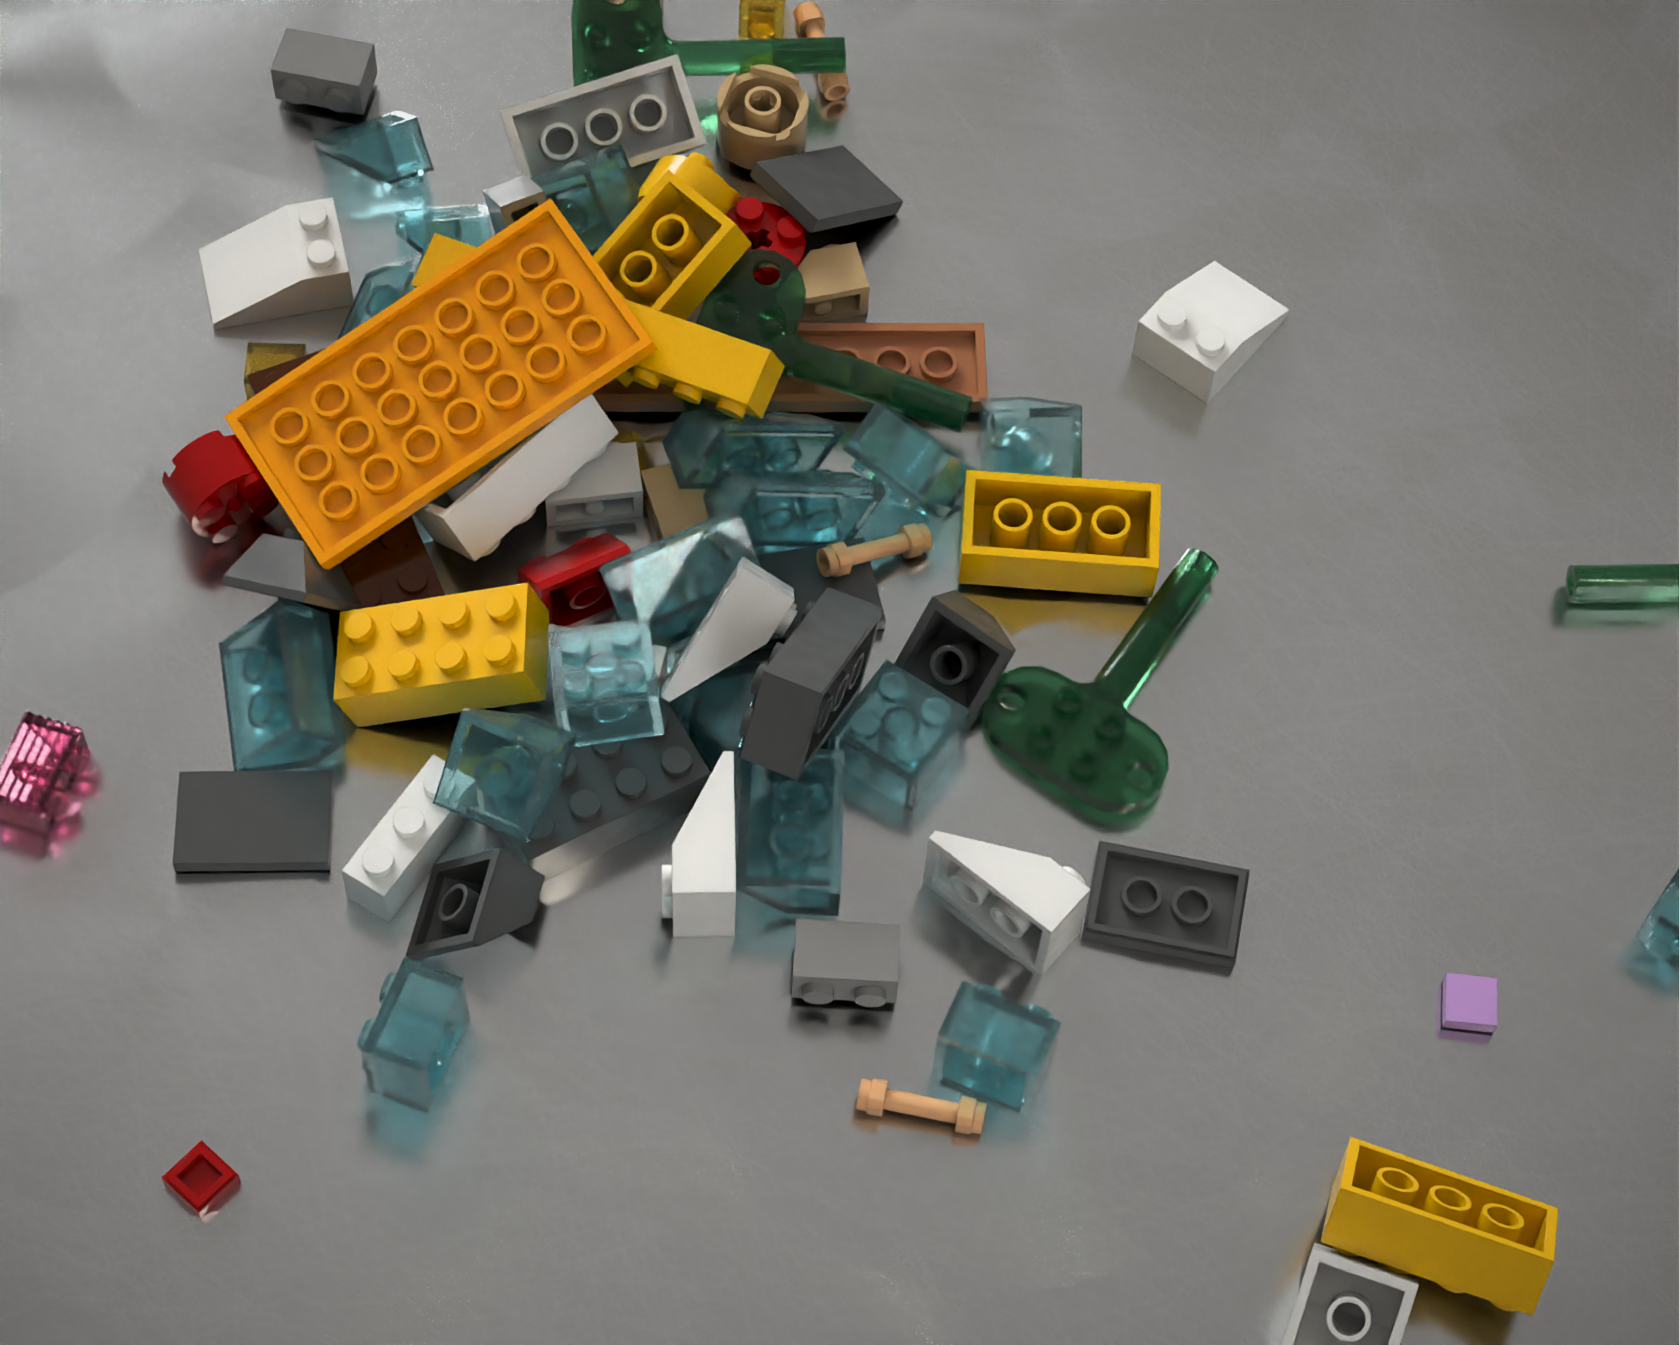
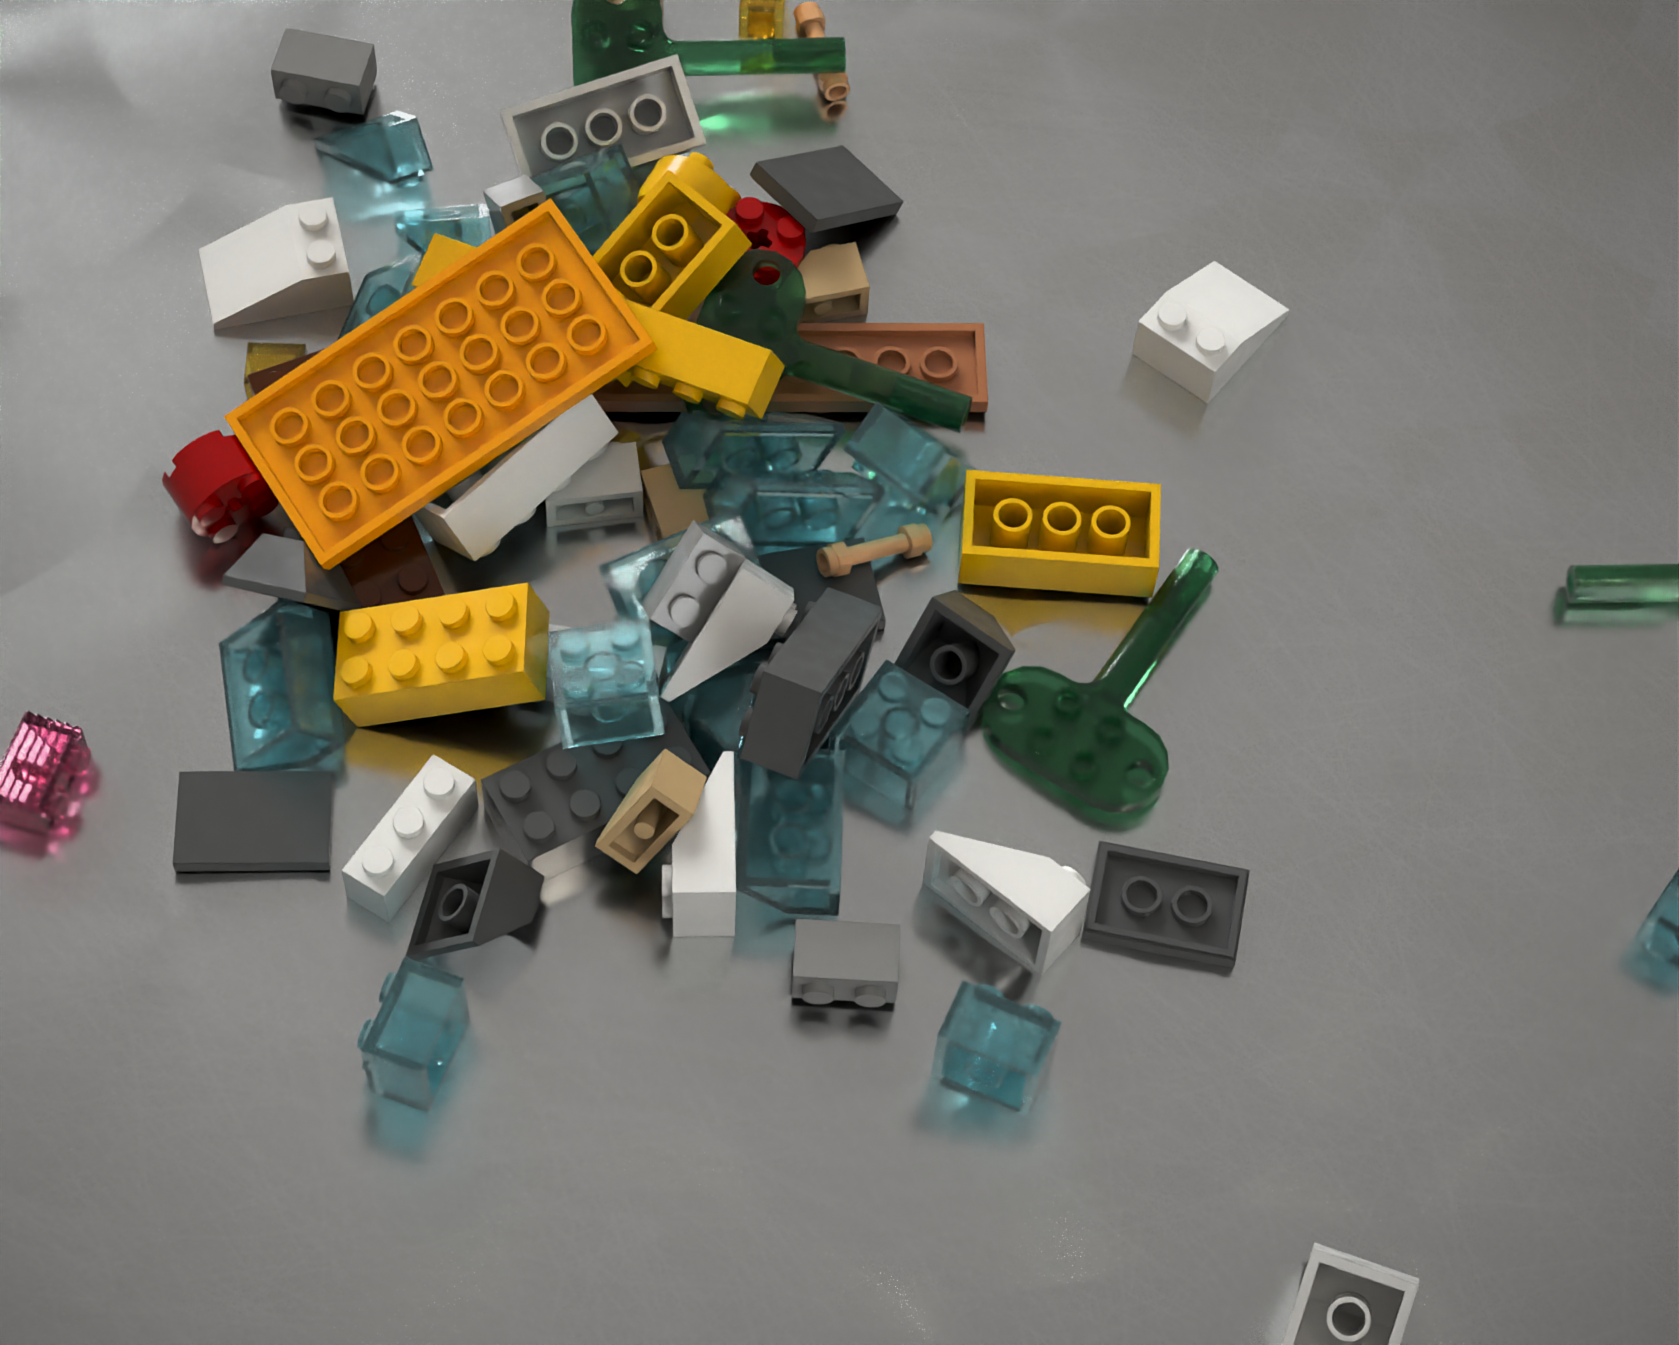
(201, 1179): red tile -> none
(504, 770): clear light blue slope -> none
(571, 579): red slope -> none
(652, 811): none -> tan slope
(692, 581): none -> light grey brick
(761, 116): tan brick -> none
(875, 1098): light nougat bar -> none
(1030, 436): clear light blue slope -> none
(1441, 1227): yellow brick -> none
(1470, 1002): lavender tile -> none

